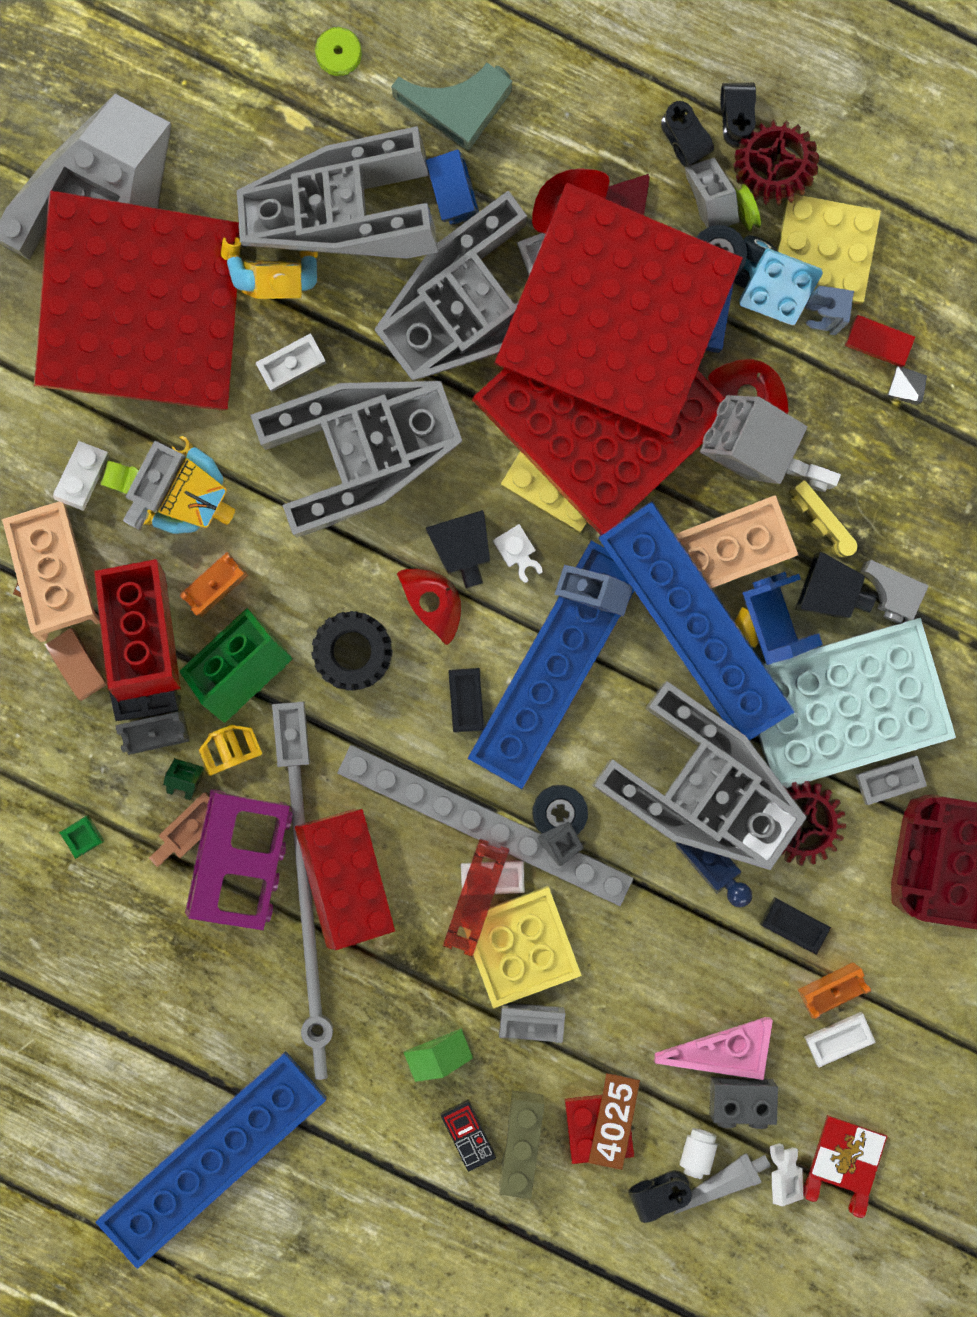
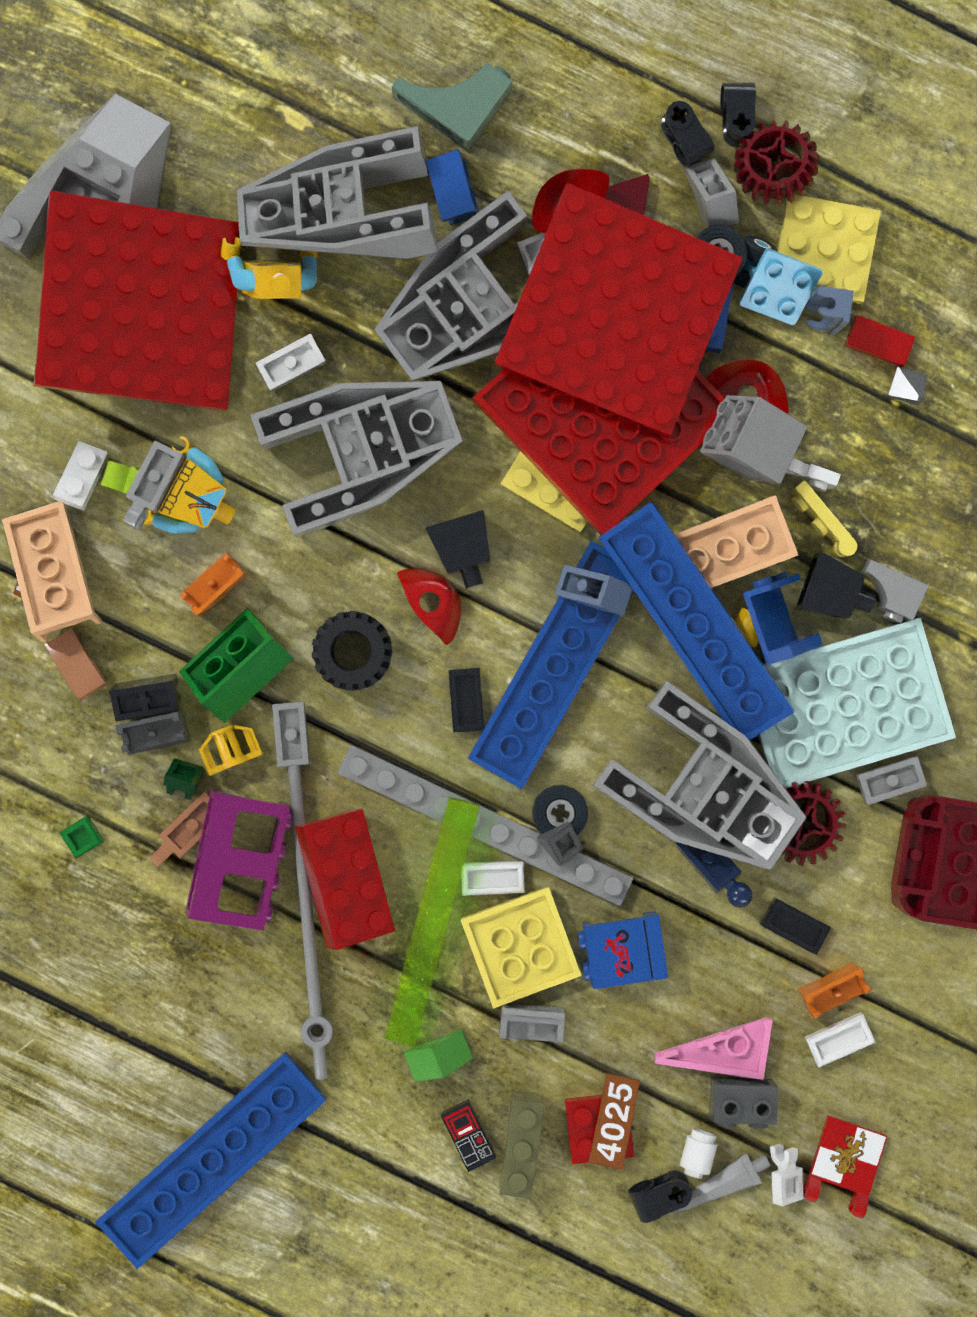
(137, 630): red brick -> none
(335, 39): lime piece -> none
(432, 921): none -> clear neon green plate
(476, 897): clear red plate -> none
(516, 548): white plate -> none
(623, 951): none -> blue panel
(747, 208): lime piece -> none

